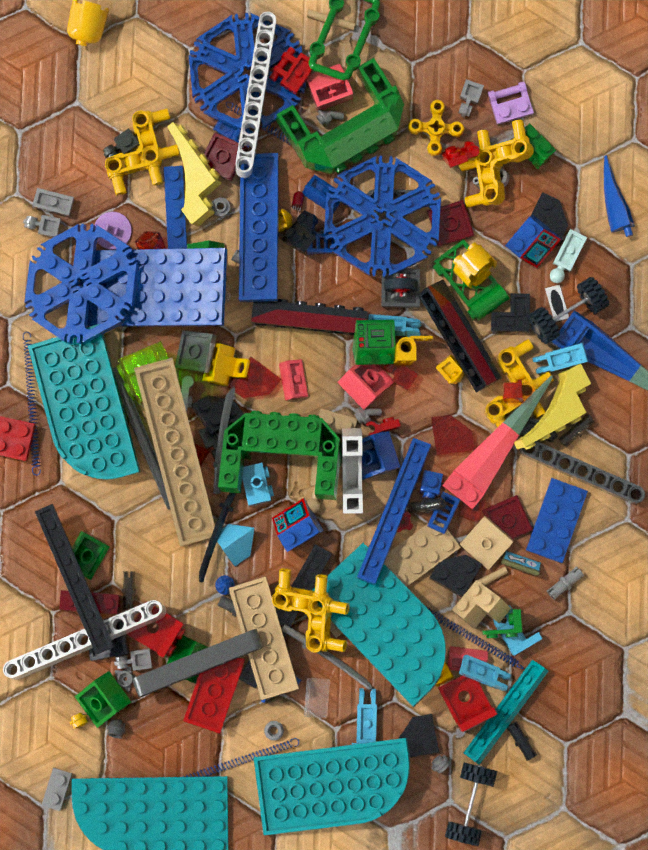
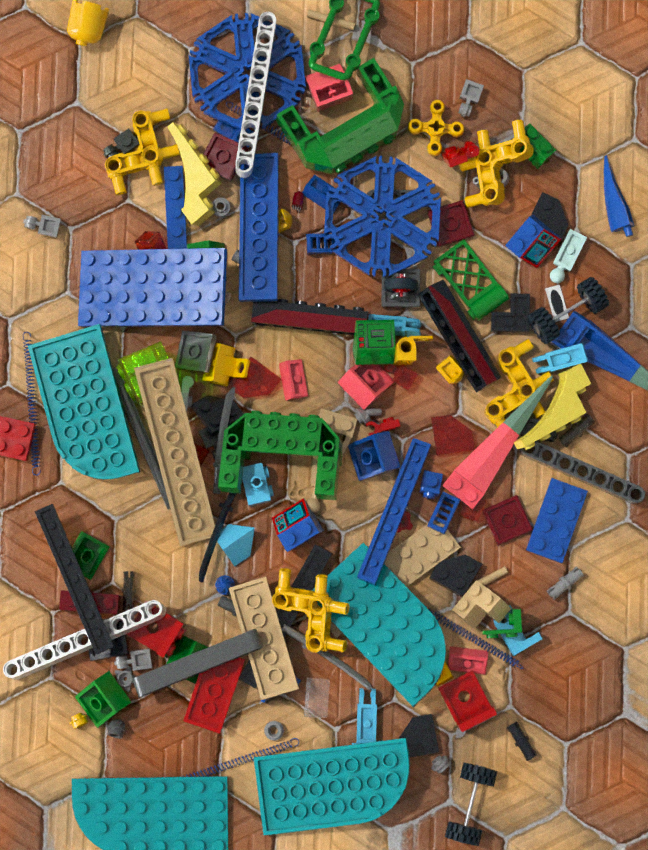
(53, 202): light grey plate -> none
(56, 789): light grey plate -> none
(93, 278): blue plate -> none
(116, 225): lavender piece -> none
(296, 74): red plate -> none
(302, 232): black plate -> none
(326, 116): light grey plate -> none
(352, 470): white arch -> none
(426, 505): clear smoke pin -> none
(474, 265): yellow brick -> none
(483, 672): medium azure hinge -> none
(486, 542): tan plate -> none
(506, 712): teal plate -> none
(511, 109): lavender plate -> none
(513, 392): clear red panel -> none
(521, 563): slope -> none

